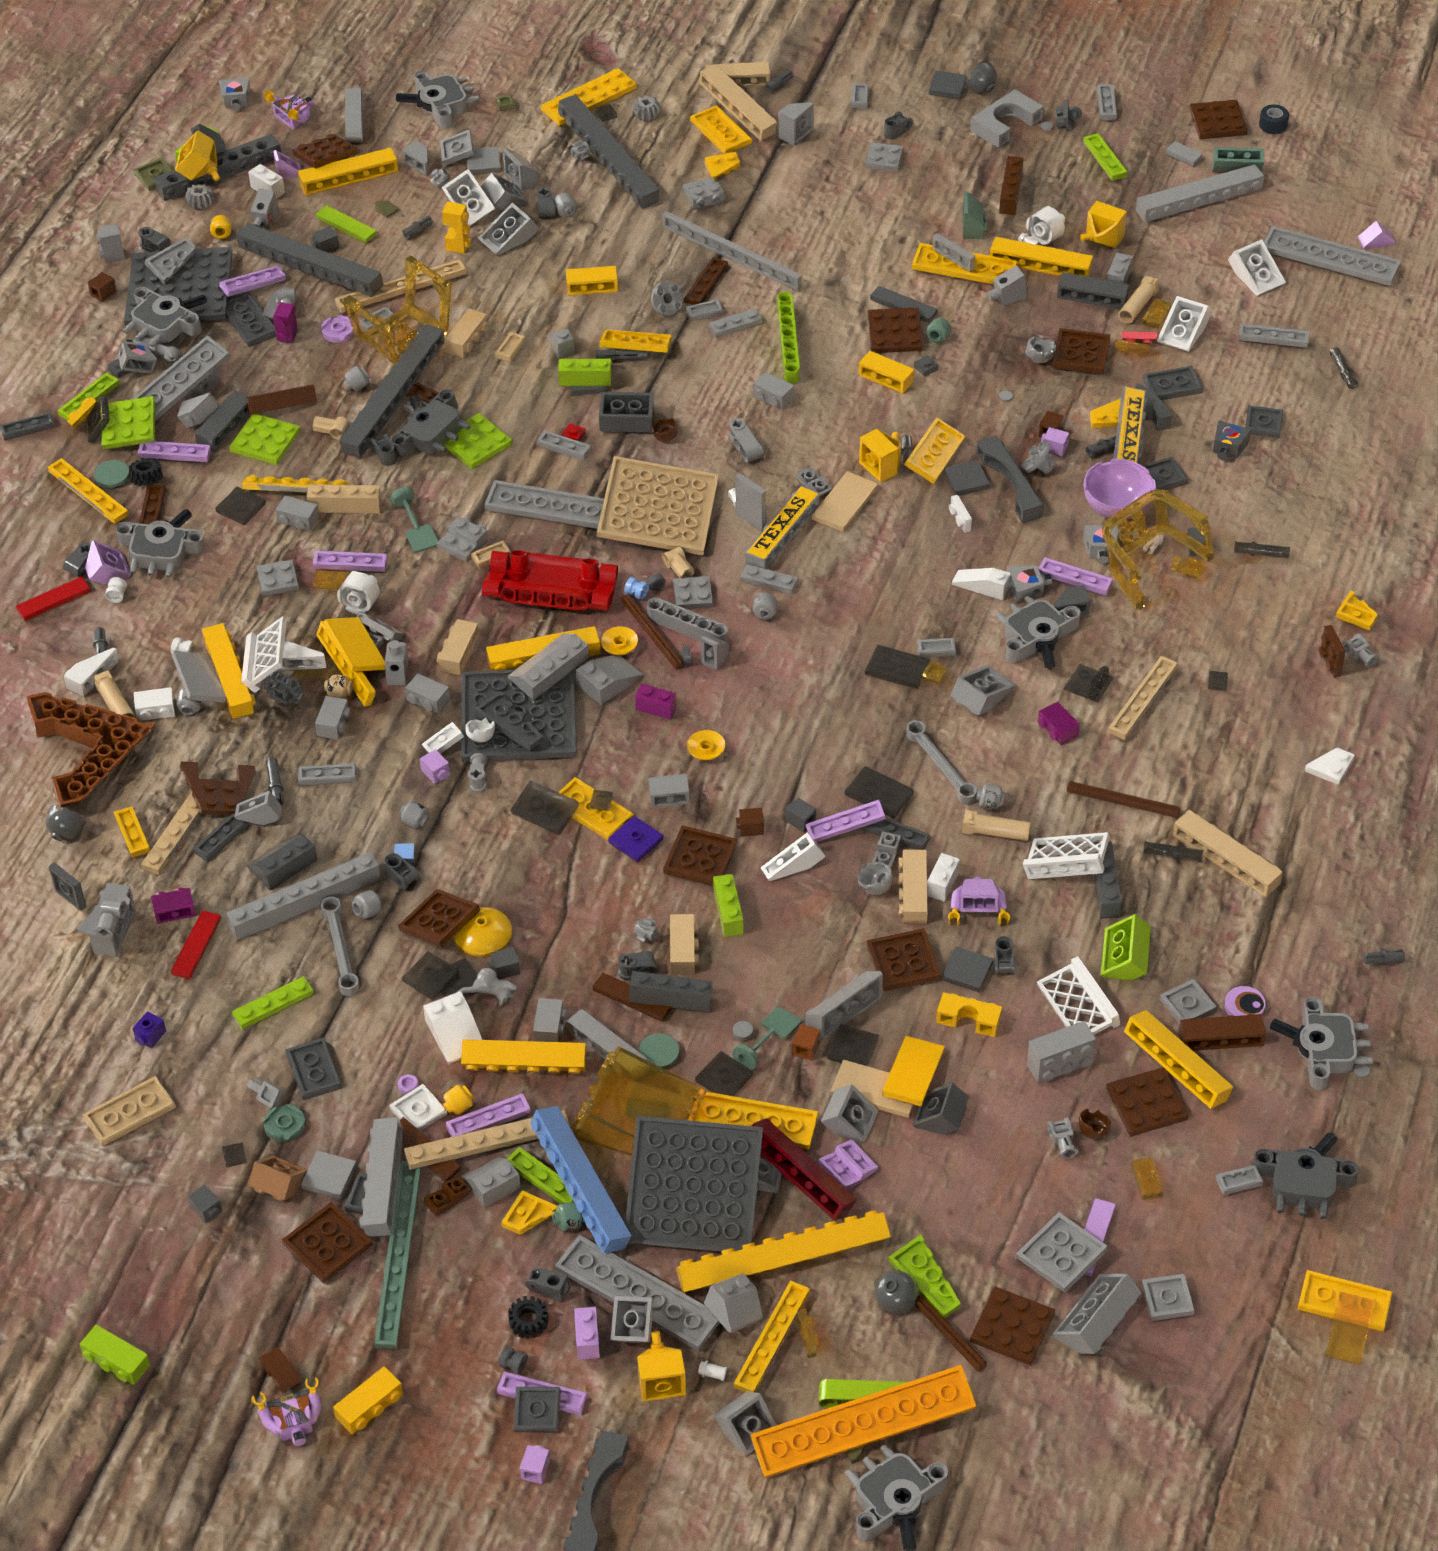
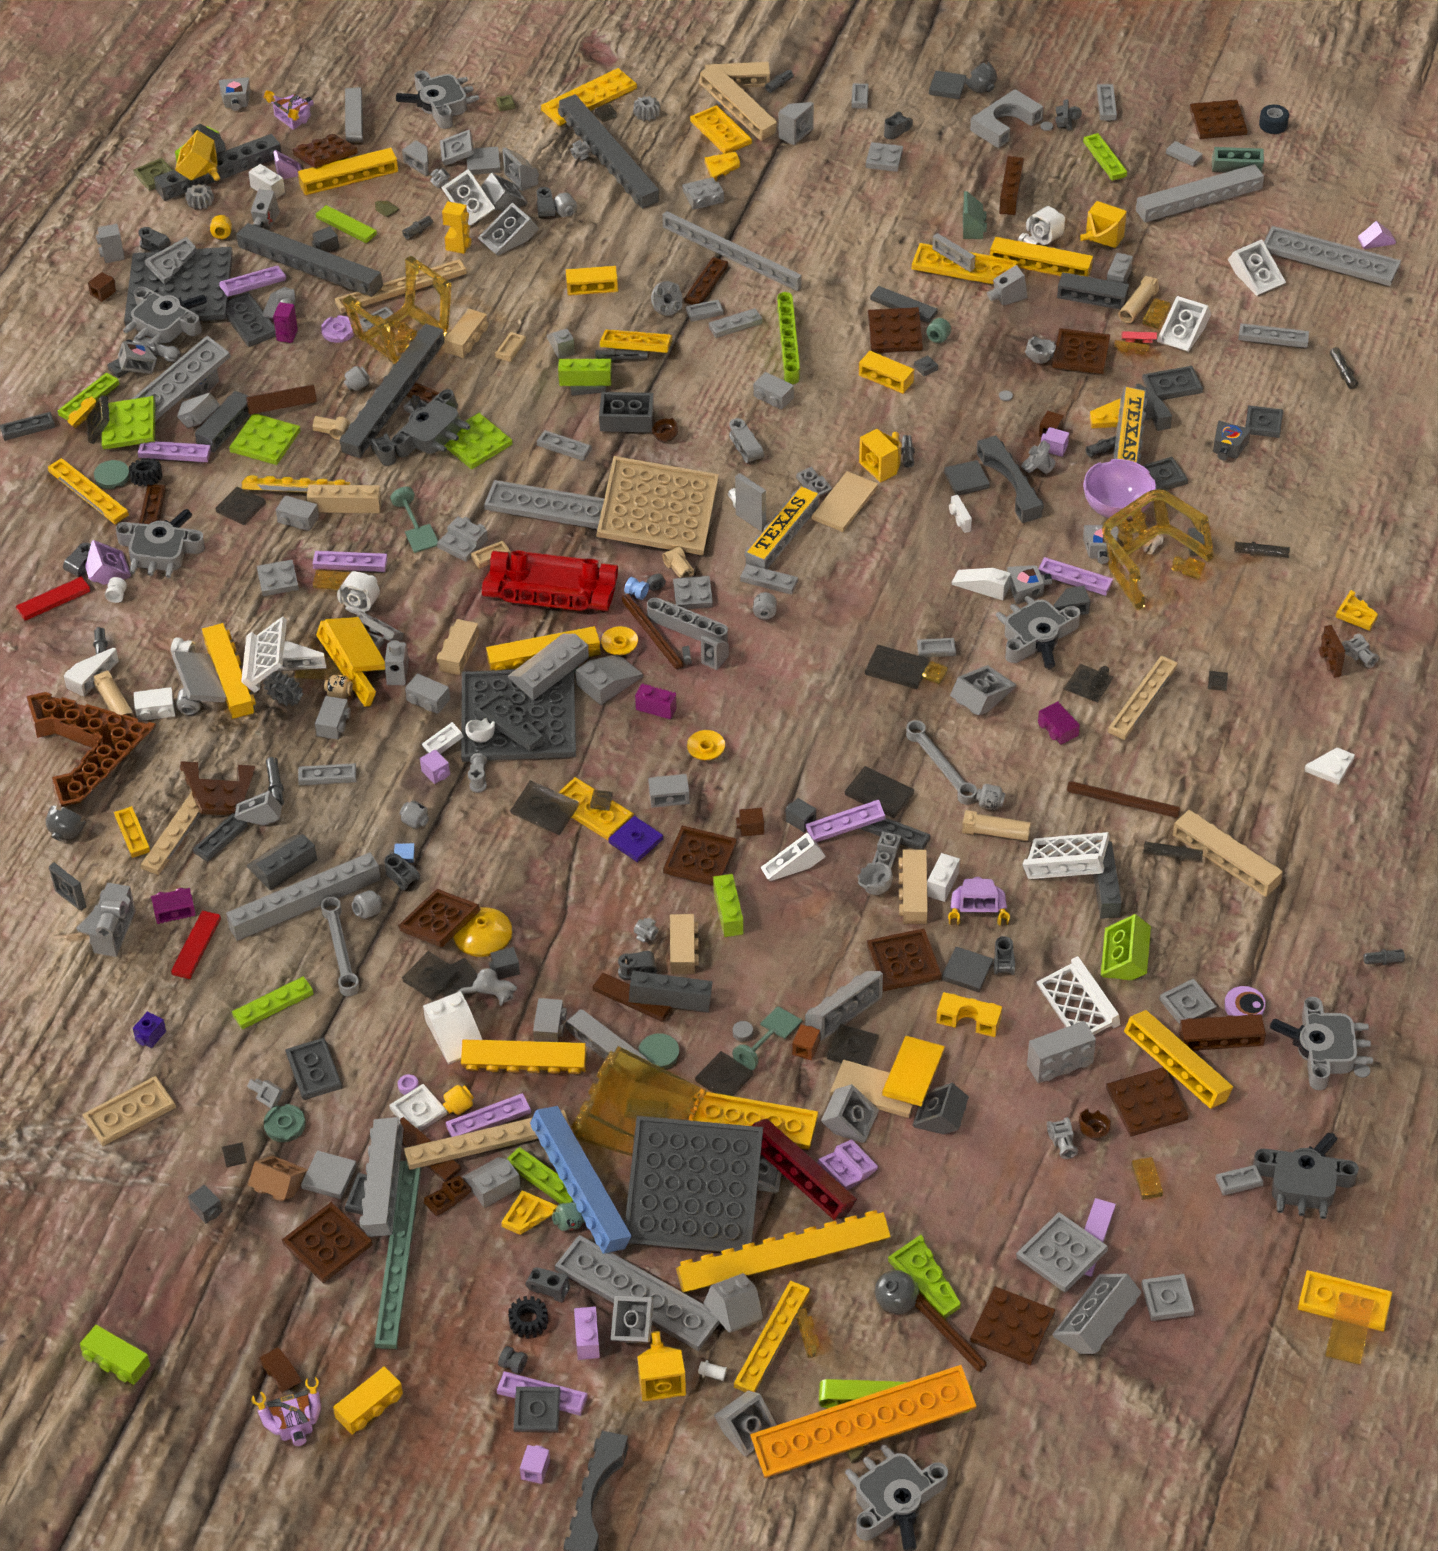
(574, 432): red plate -> none
(934, 450): yellow tile -> none

